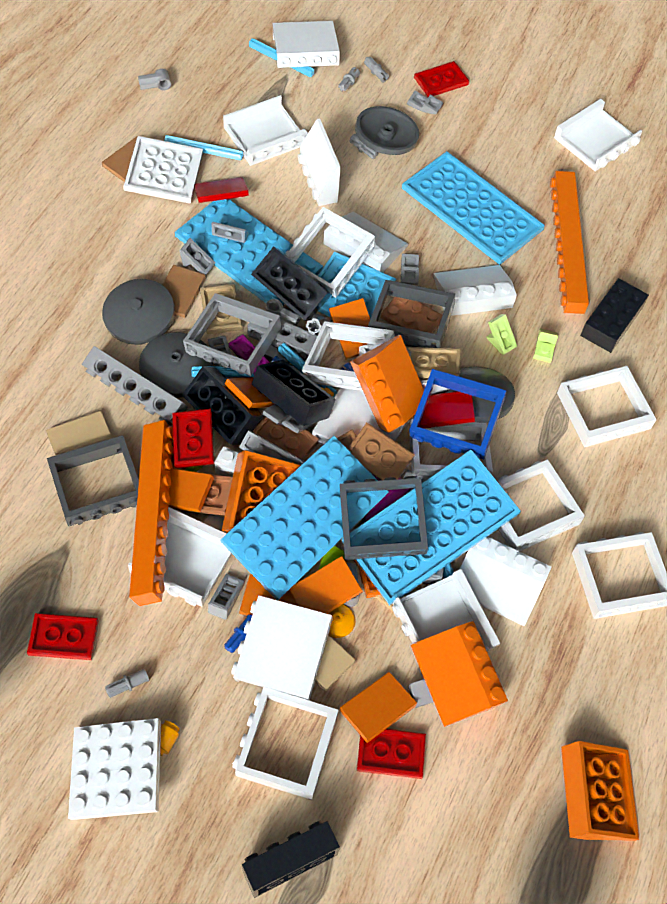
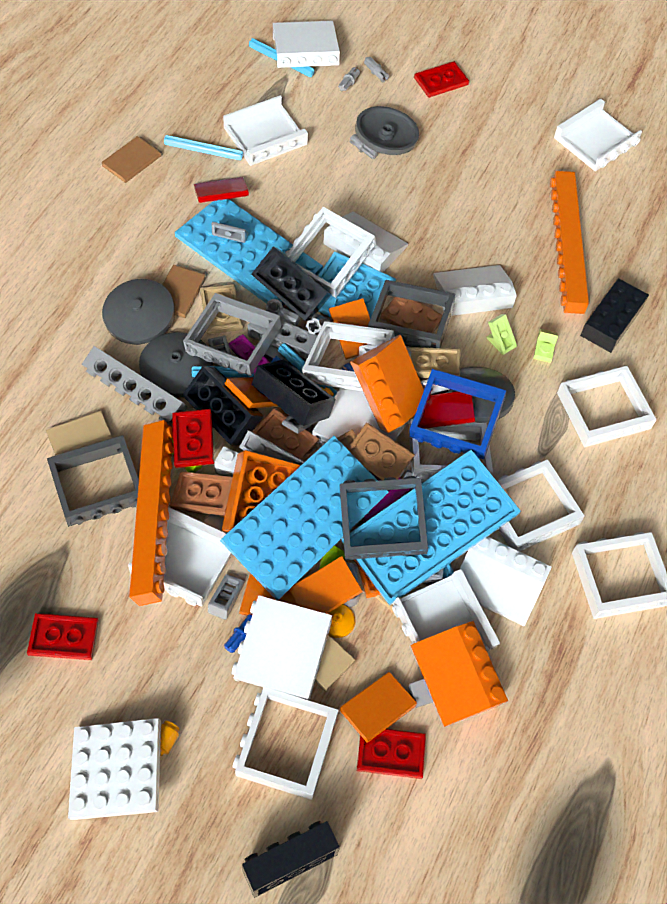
(127, 683): light grey axle -> none
(158, 79): light grey piece -> none
(163, 169): white plate -> none
(189, 489): orange tile -> none
(194, 255): light grey slope -> none
(275, 414): light grey slope -> none
(320, 165): white slope -> none
(410, 269): light grey slope -> none
(428, 105): light grey slope -> none
(473, 207): medium azure plate -> none
(599, 792): orange slope -> none

